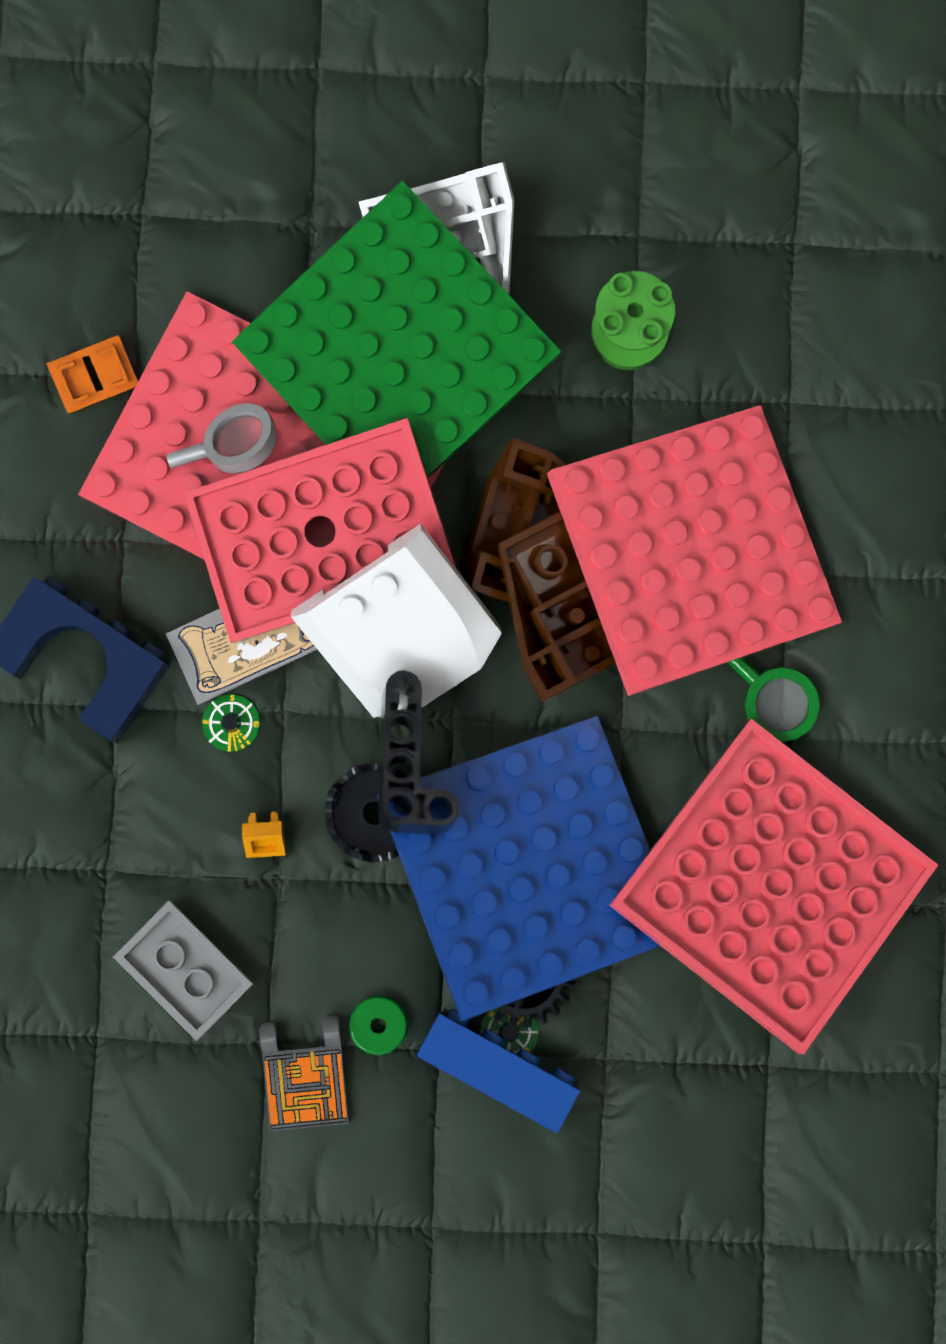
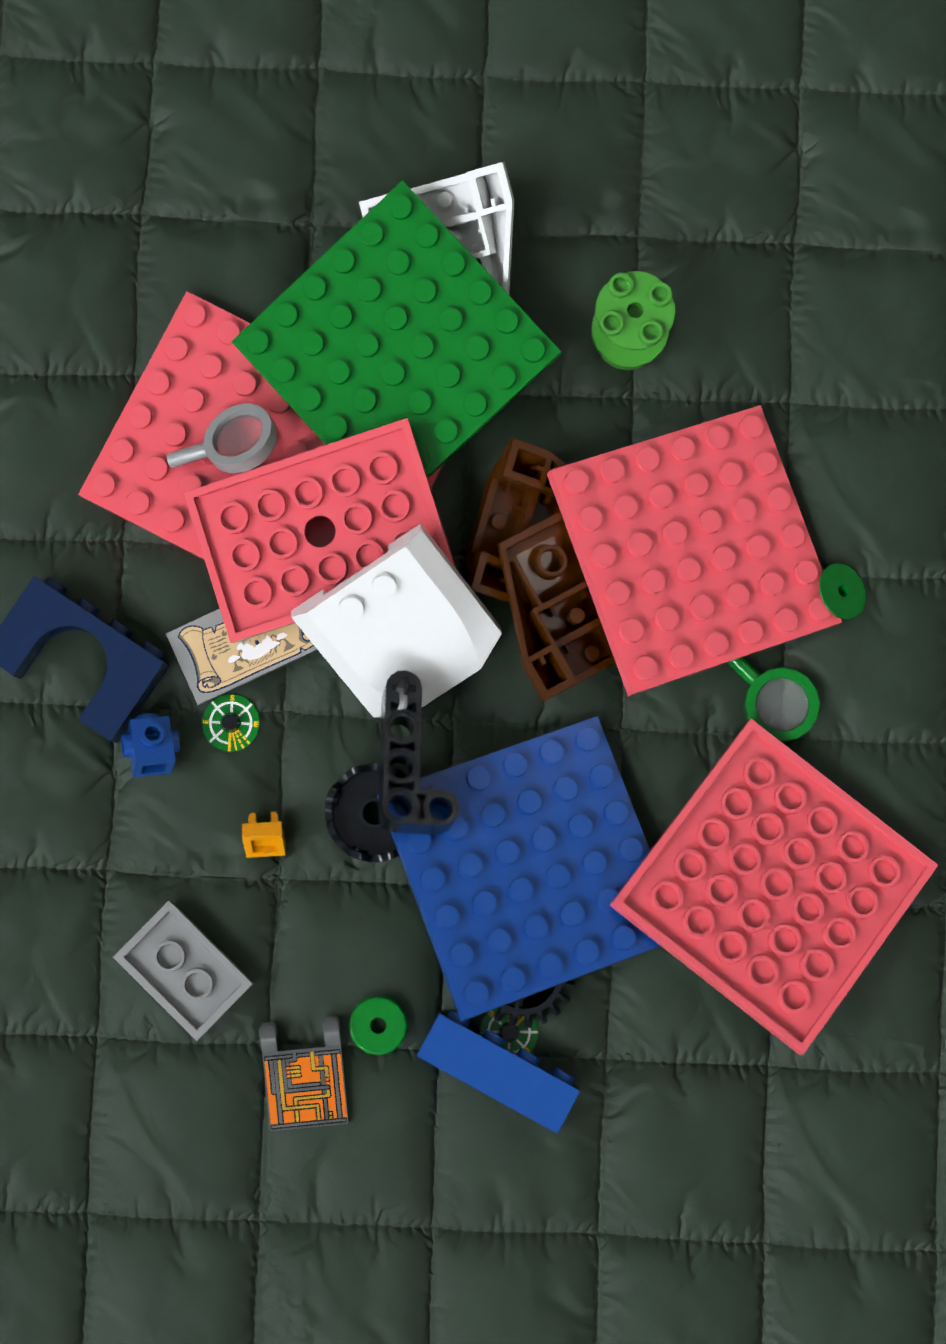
(74, 379): orange piece -> none
(150, 745): none -> blue brick
(842, 591): none -> green piece

